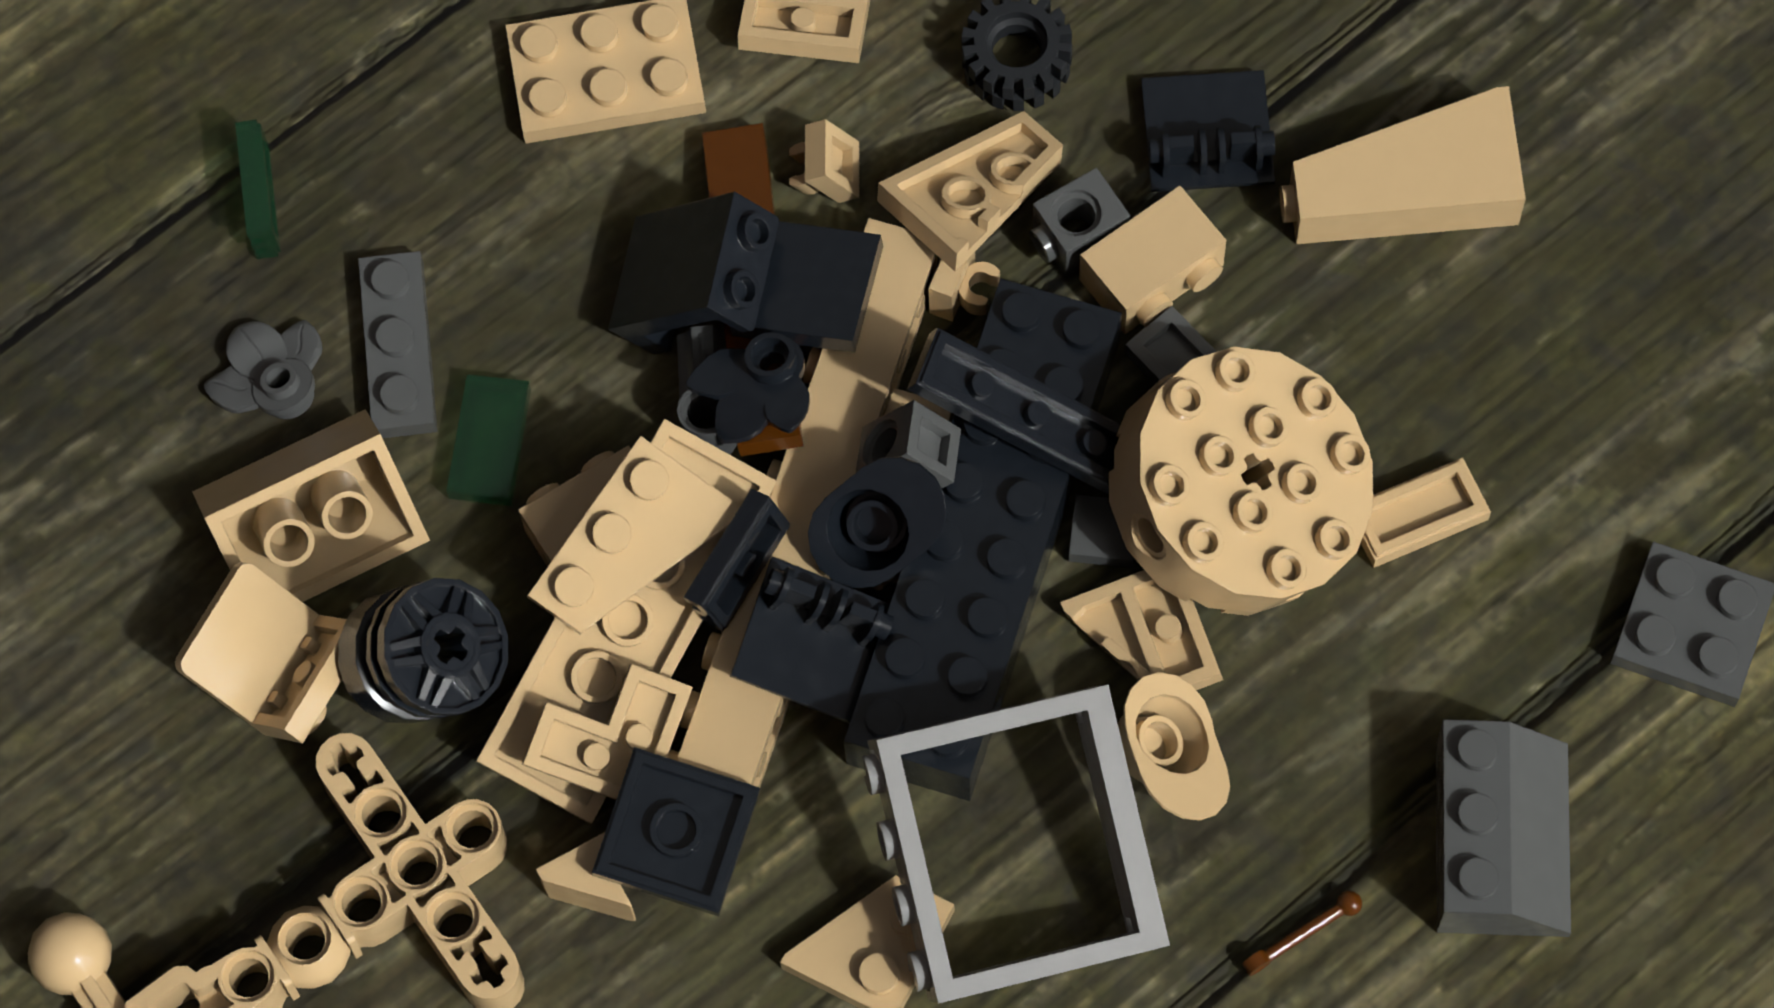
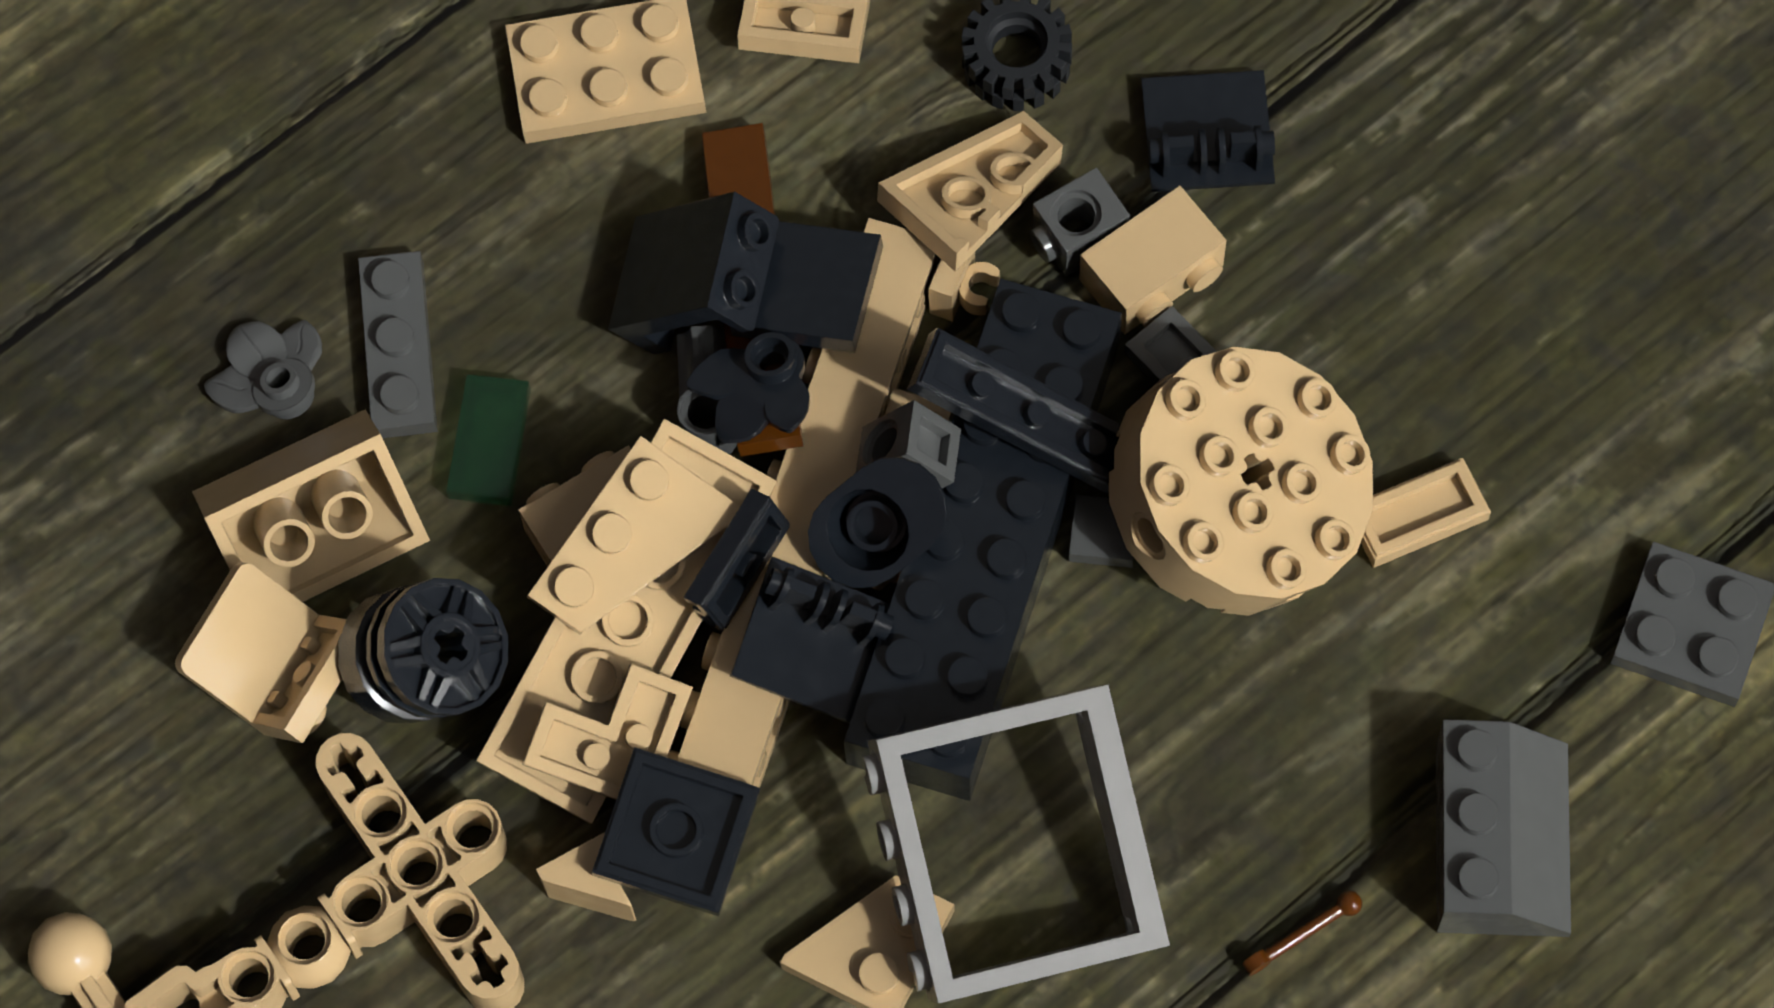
(258, 189): clear green tile -> none
(829, 162): tan tile -> none
(1146, 629): tan wing -> none
(1174, 747): tan piece -> none
(1413, 177): tan slope -> none

